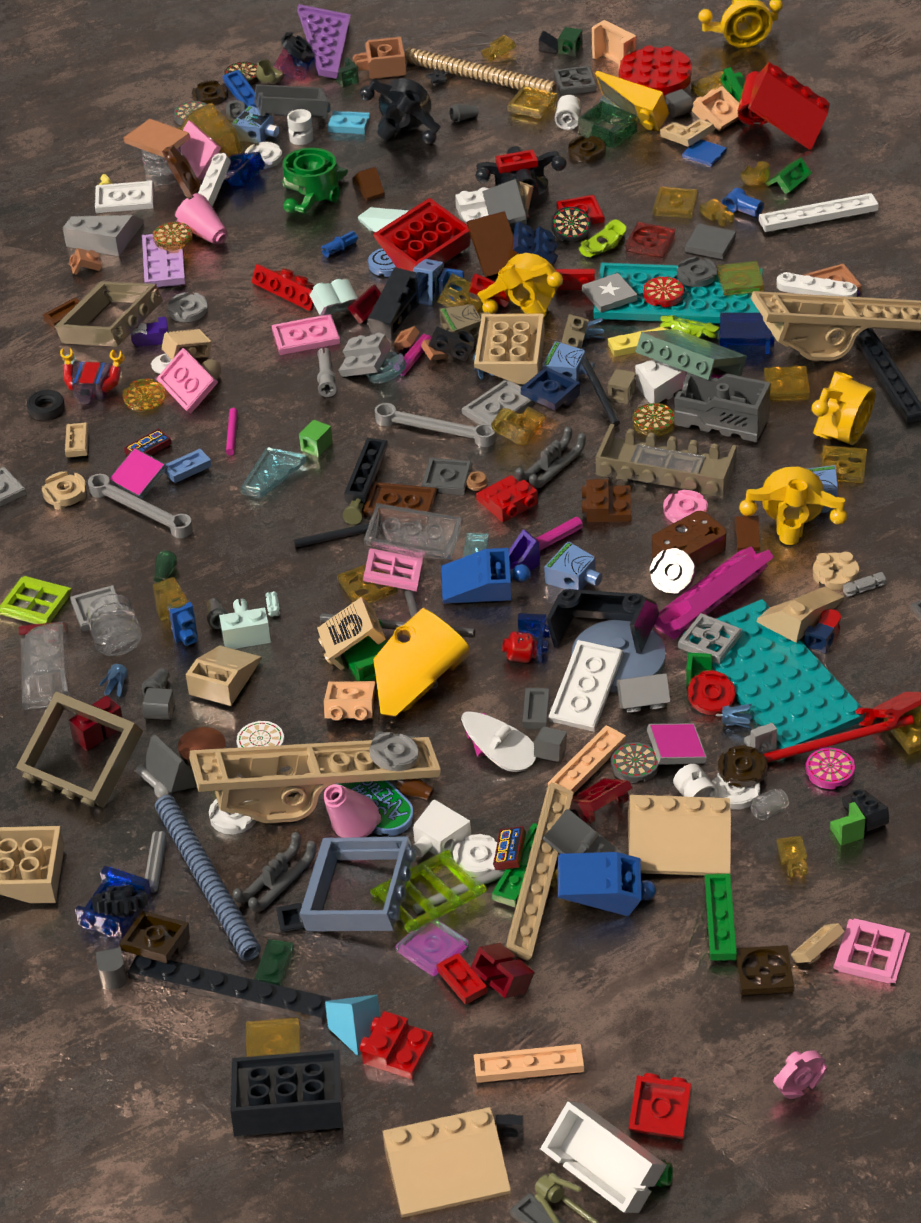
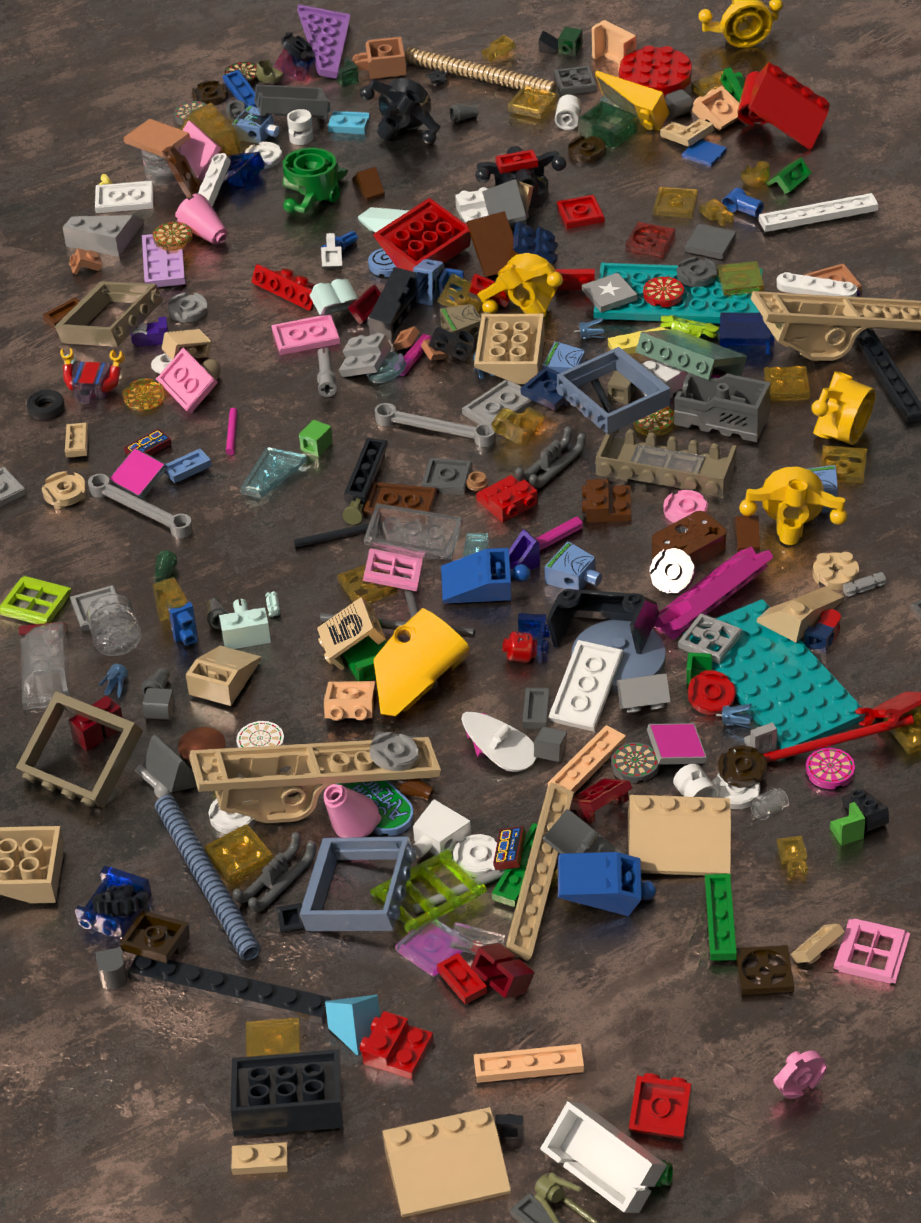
(155, 859): light grey axle -> none
(238, 853): none -> clear yellow plate
(259, 1158): none -> tan plate
(274, 962): clear green plate -> none
(331, 255): none -> white plate
(471, 938): none -> clear tile
(570, 224): black tile -> none
(574, 331): dark tan hips -> none
(612, 232): lime piece -> none
(617, 359): none -> sand blue window

